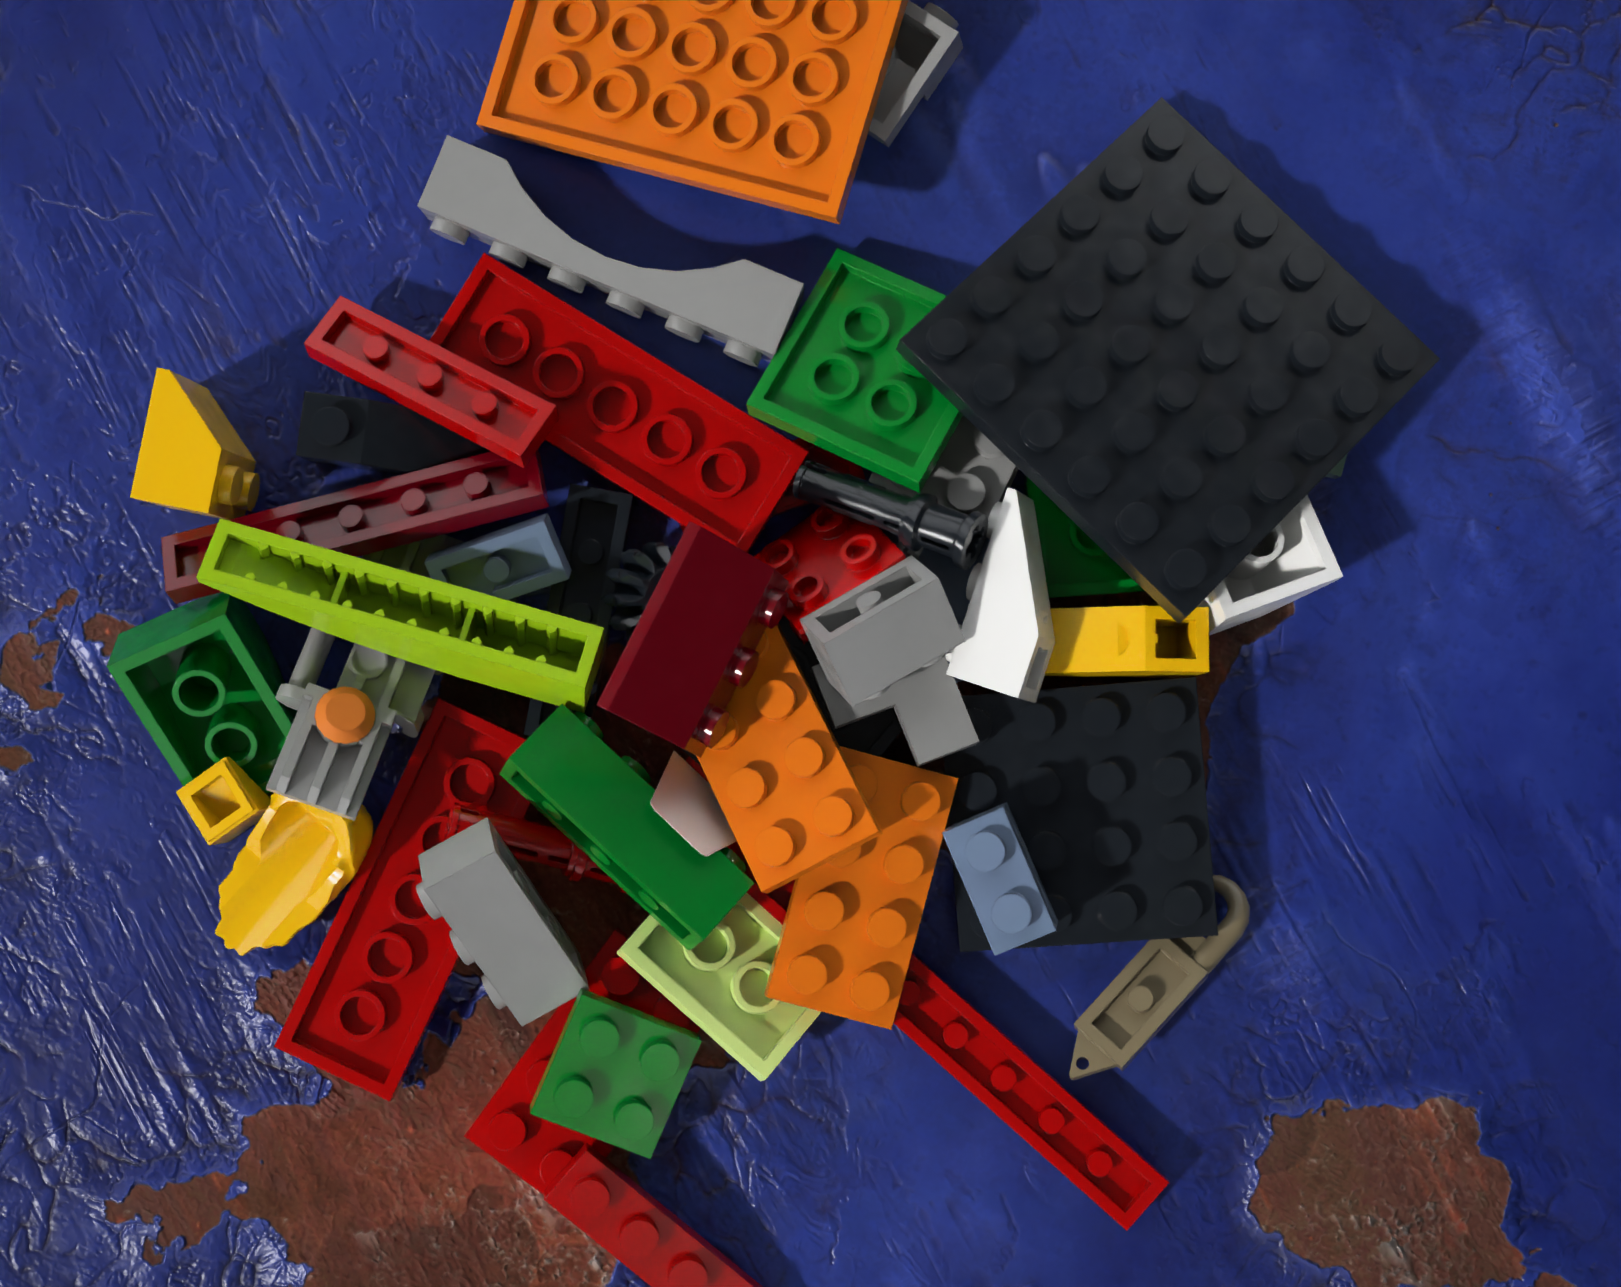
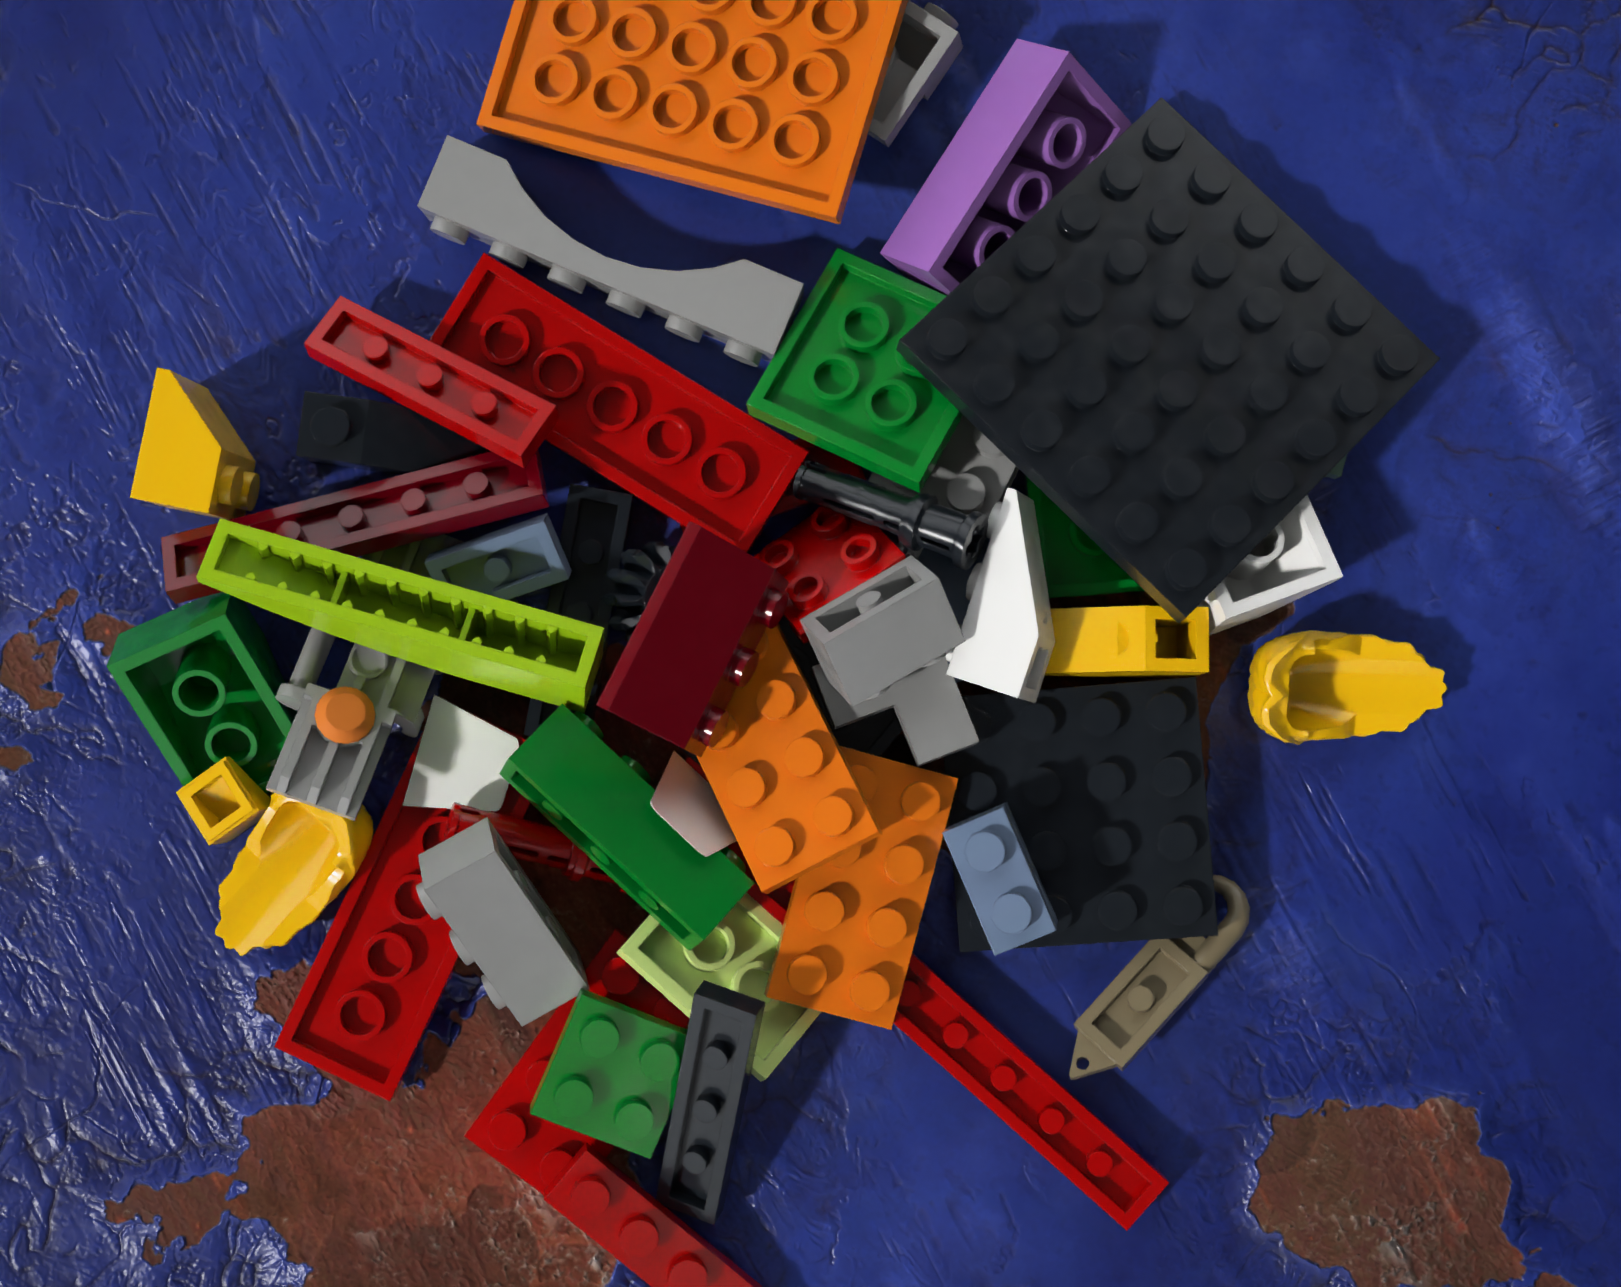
(459, 761): none -> white sticker
(709, 1101): none -> black plate
(1009, 158): none -> medium lavender slope
(1339, 686): none -> yellow hair

